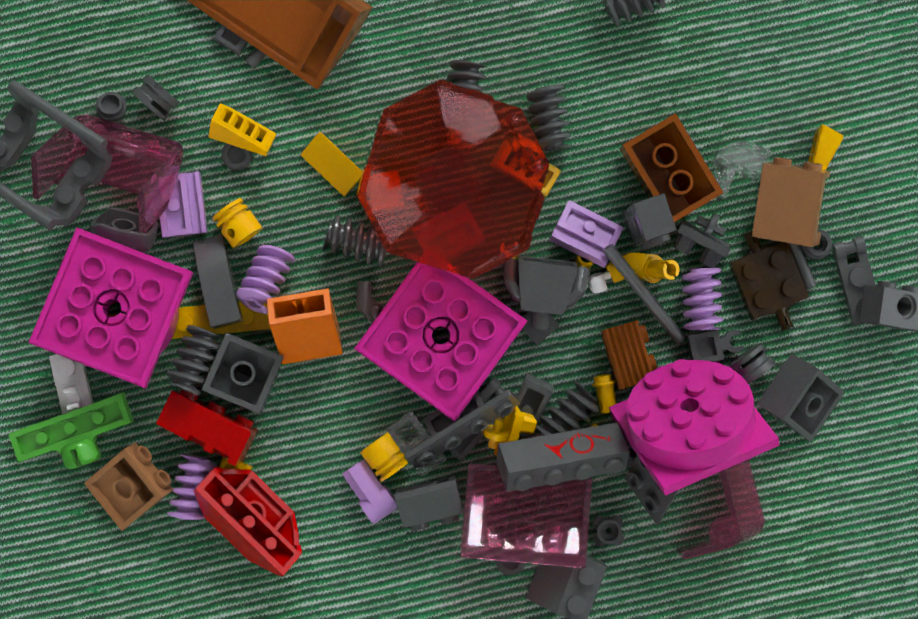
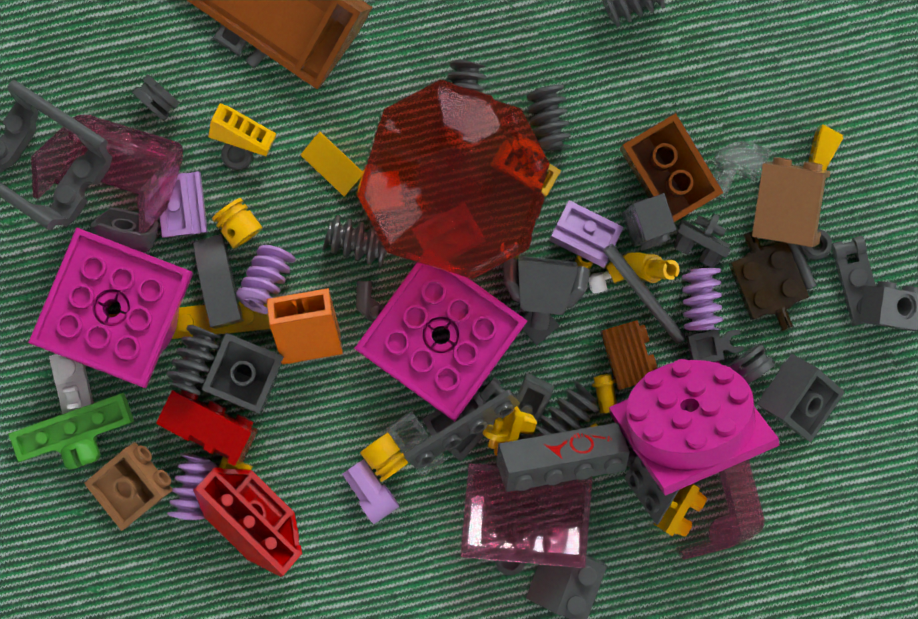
(111, 106): dark grey plate -> none
(429, 502): dark grey slope -> none
(614, 524): dark grey plate -> none
(674, 519): none -> yellow hips

